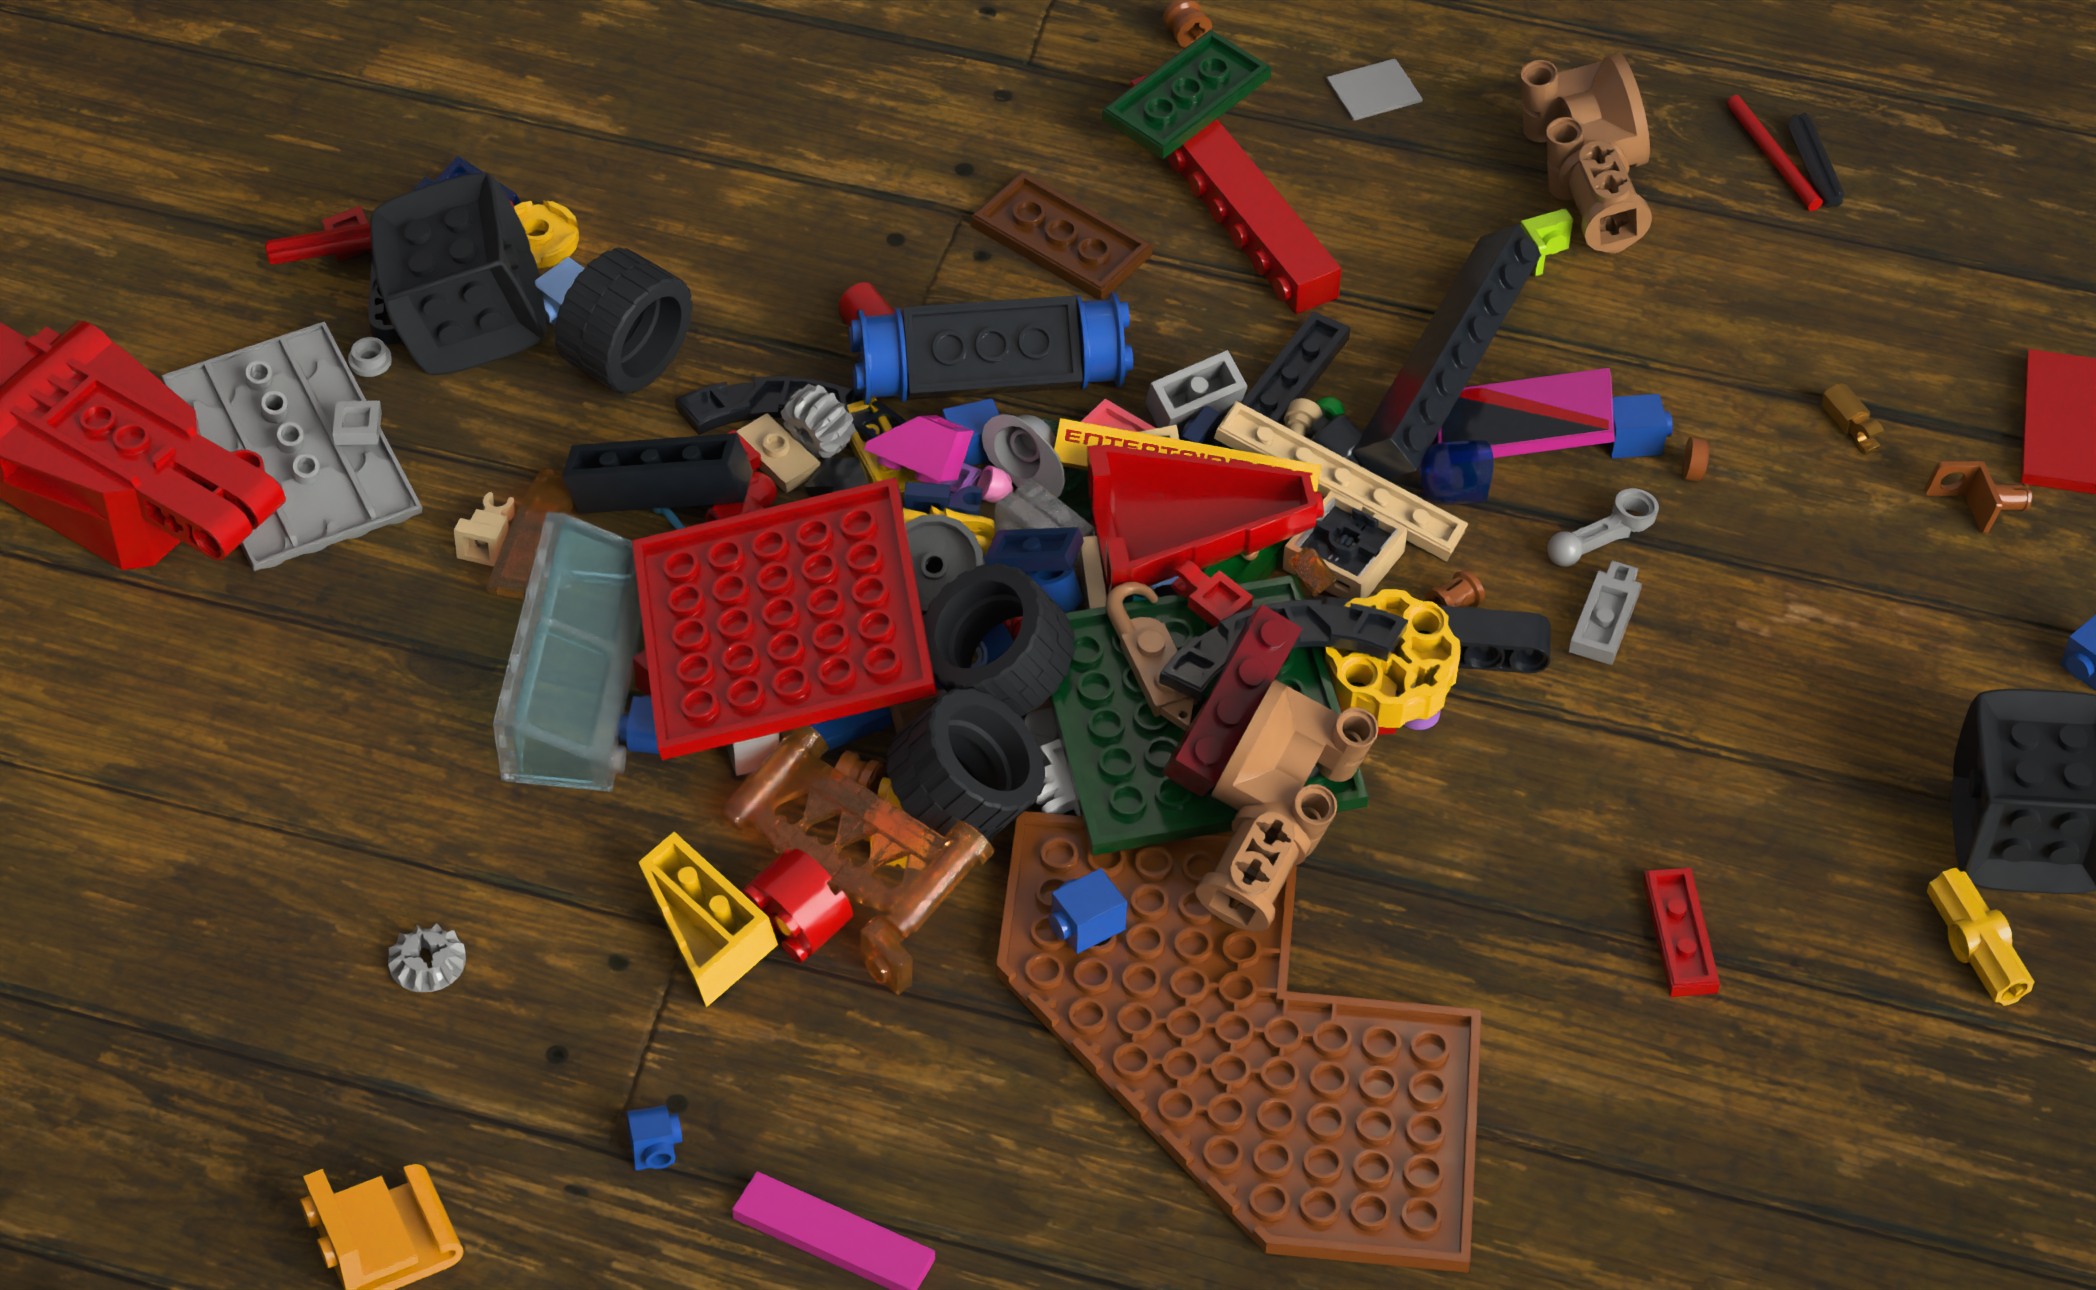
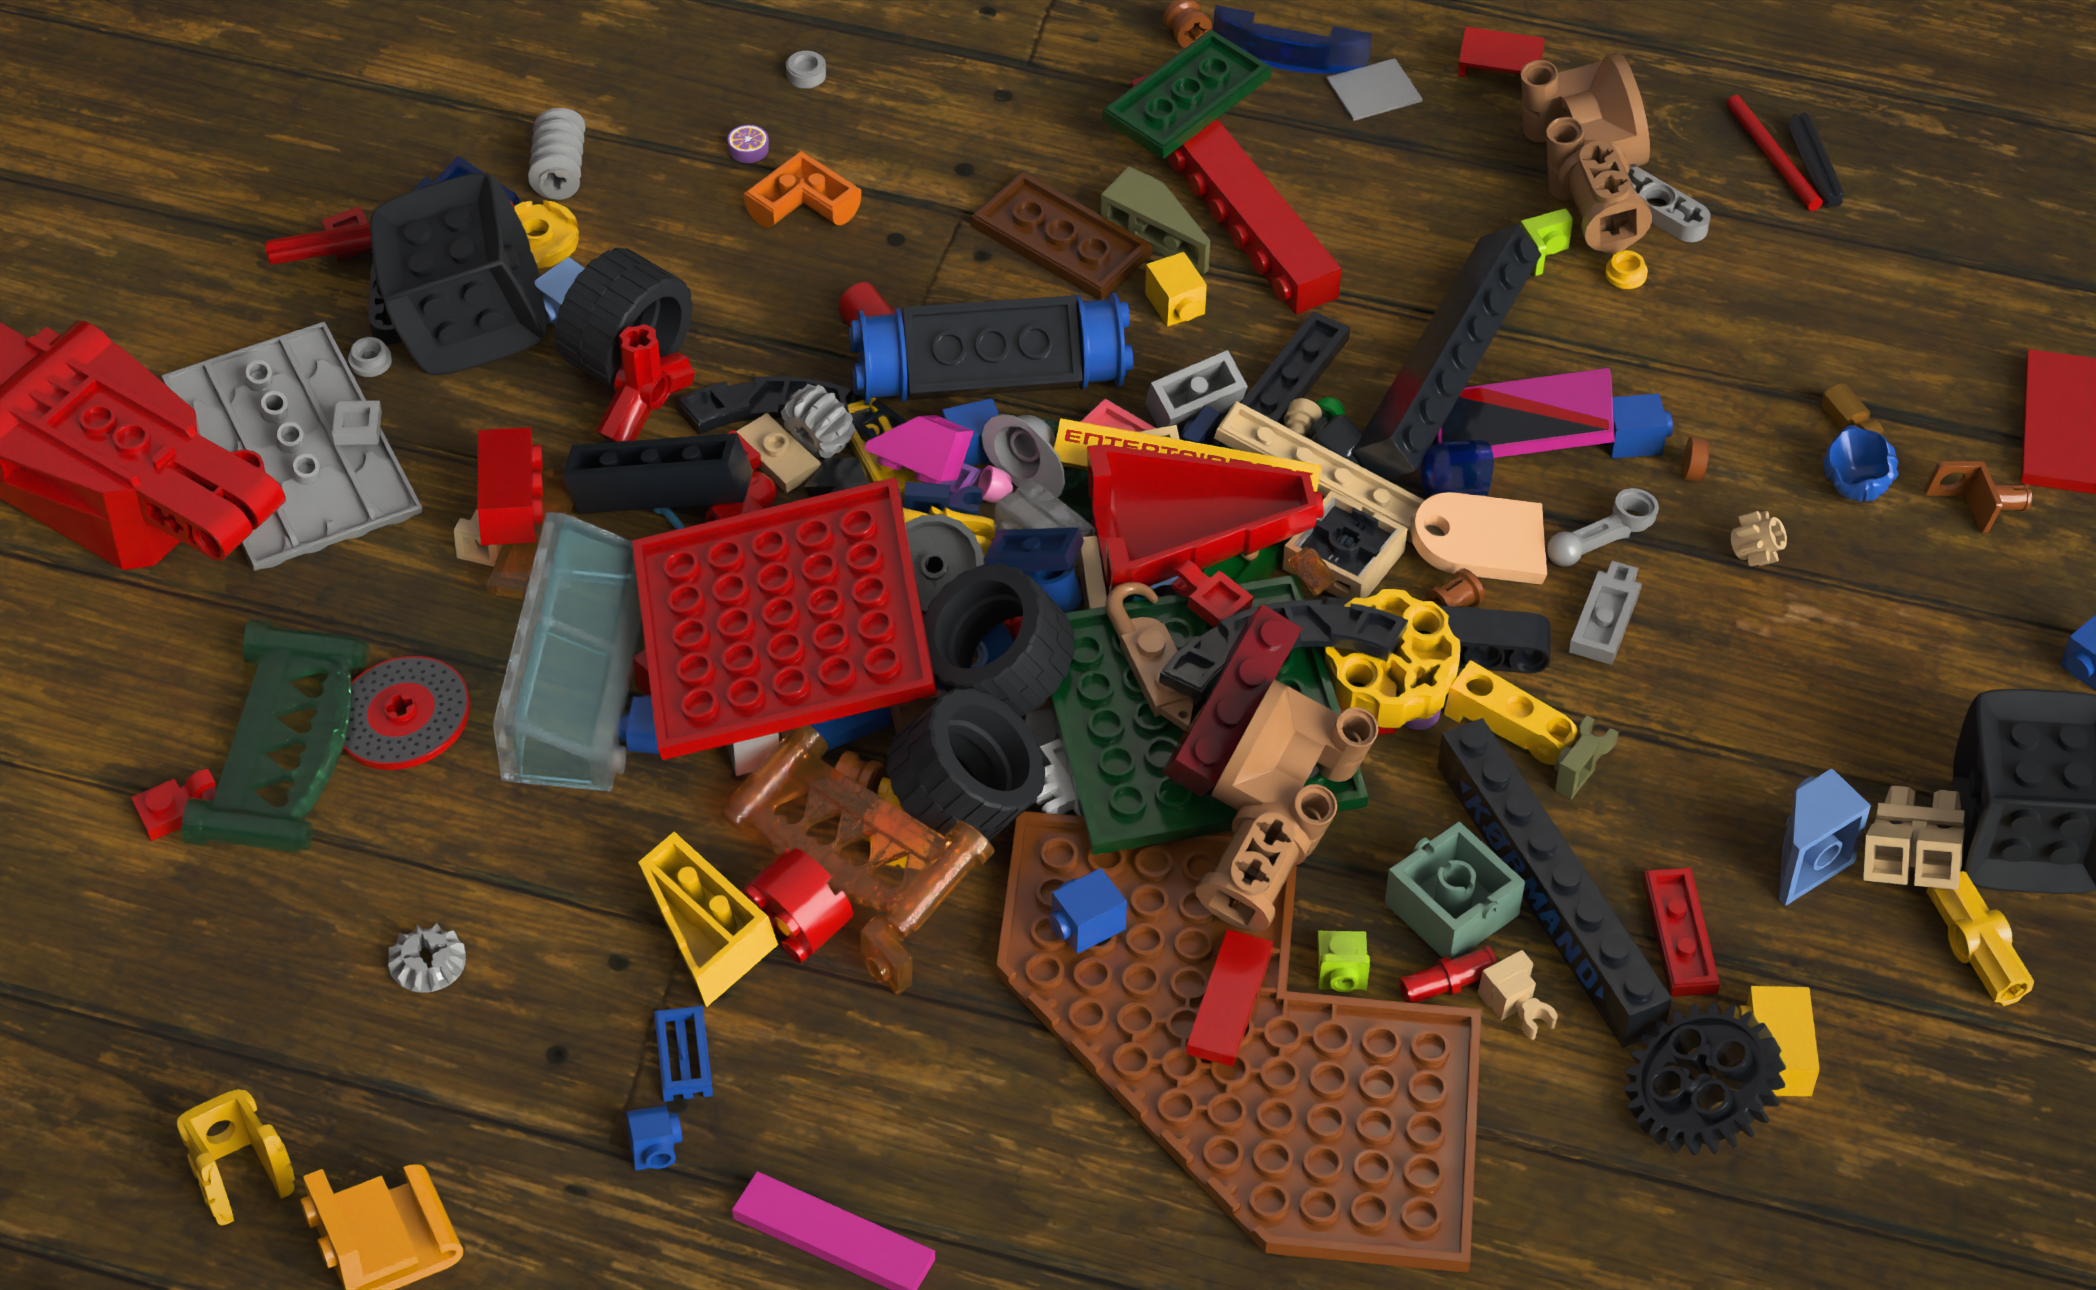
(164, 805): none -> red plate
(243, 1130): none -> yellow piece
(282, 657): none -> clear green piece
(434, 717): none -> piece
(509, 486): none -> red brick
(556, 153): none -> light grey piece
(642, 383): none -> red piece
(687, 1085): none -> blue tile
(748, 143): none -> medium lavender tile
(800, 182): none -> orange brick
(805, 69): none -> light grey tile
(1154, 214): none -> olive slope
(1175, 289): none -> yellow brick
(1229, 998): none -> red tile
(1294, 49): none -> clear blue slope
(1342, 960): none -> lime bracket
(1446, 976): none -> red pin
(1454, 891): none -> sand green brick
(1483, 535): none -> light nougat tile
(1498, 51): none -> red hinge
(1510, 713): none -> yellow leg
(1510, 989): none -> tan piece
(1555, 883): none -> black brick
(1579, 762): none -> olive plate
(1626, 270): none -> yellow plate
(1681, 216): none -> light grey beam
(1687, 1113): none -> black gear
(1758, 538): none -> tan gear
(1790, 1021): none -> yellow brick
(1820, 833): none -> medium blue slope
(1860, 464): none -> blue hair
(1916, 838): none -> tan hips

